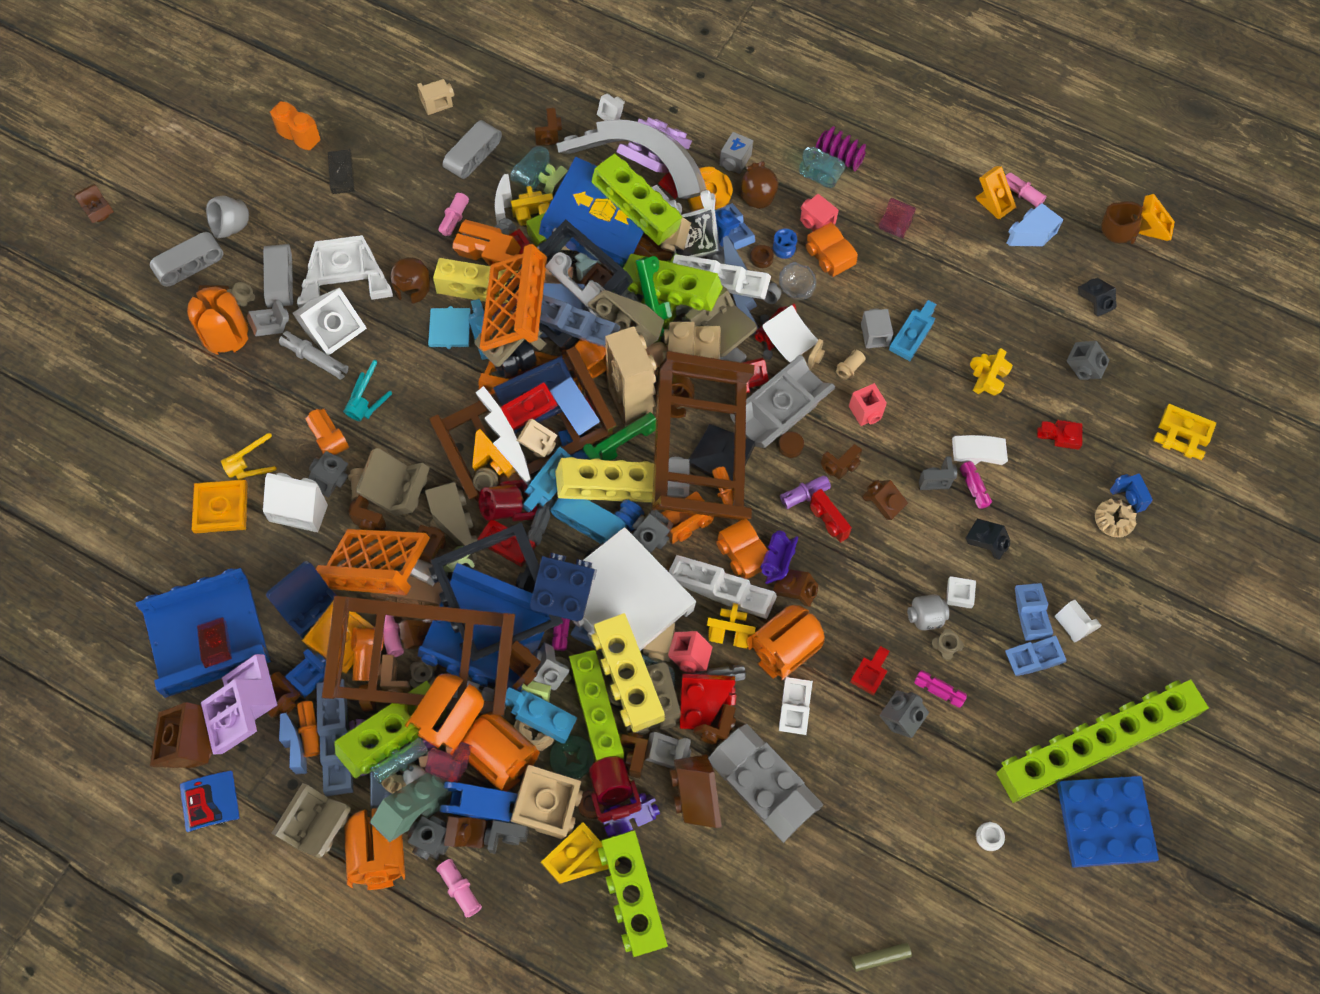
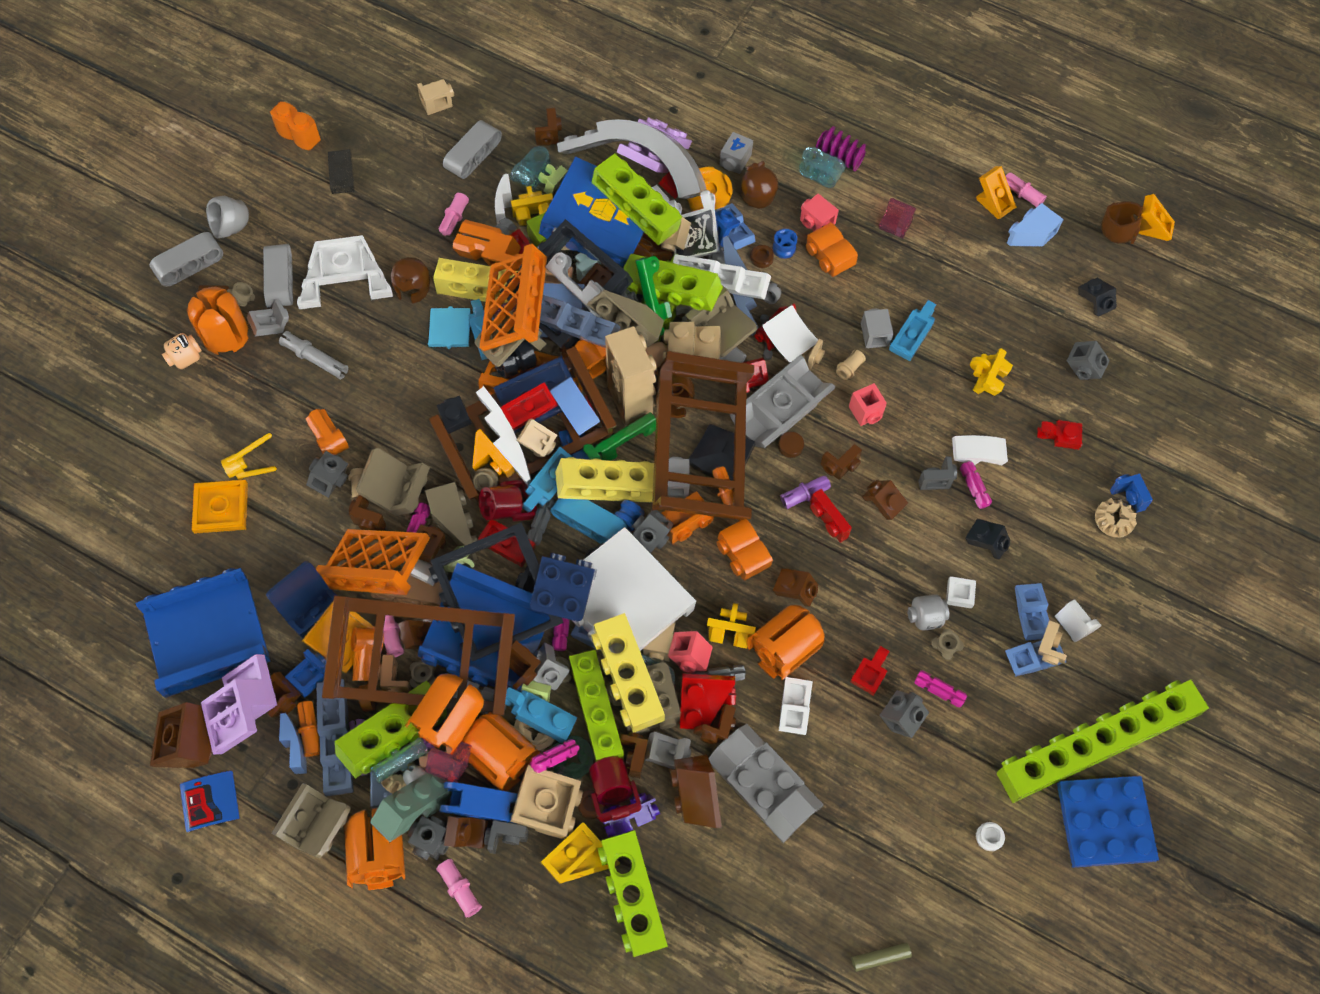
(93, 203): reddish brown bracket -> none
(181, 351): none -> light nougat head
(214, 642): clear red plate -> none
(293, 502): white slope -> none
(330, 320): white slope -> none
(357, 405): teal plant -> none
(421, 513): none -> dark pink axle
(454, 414): none -> black bracket
(554, 756): none -> dark pink axle
(610, 107): white tile -> none
(722, 587): white slope -> none
(776, 565): dark purple hinge -> none
(797, 281): clear hair -> none
(1051, 639): none -> tan bracket
(1188, 426): yellow plate -> none

